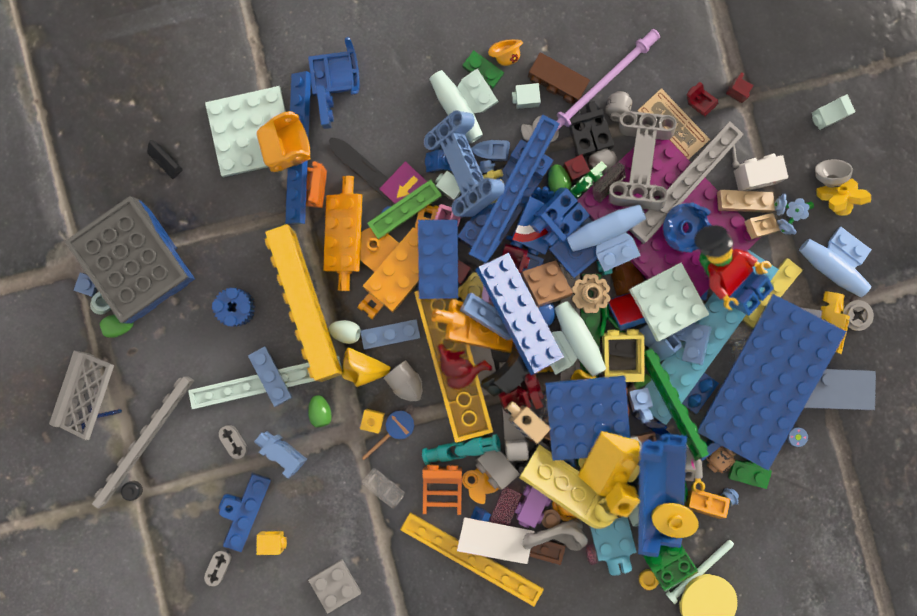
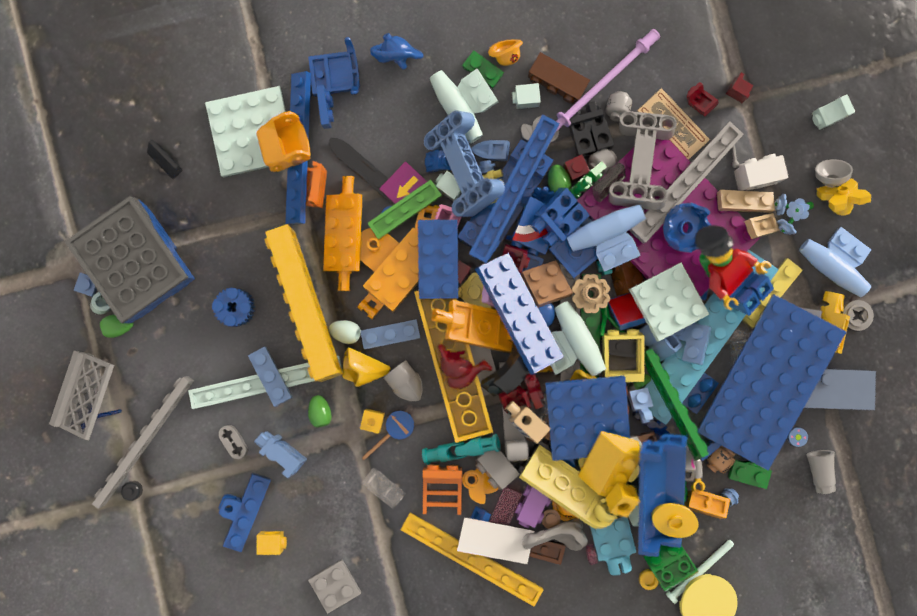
(214, 566): light grey beam -> none
(396, 50): none -> blue piece
(485, 315): medium blue plate -> none
(822, 470): none -> light grey plant

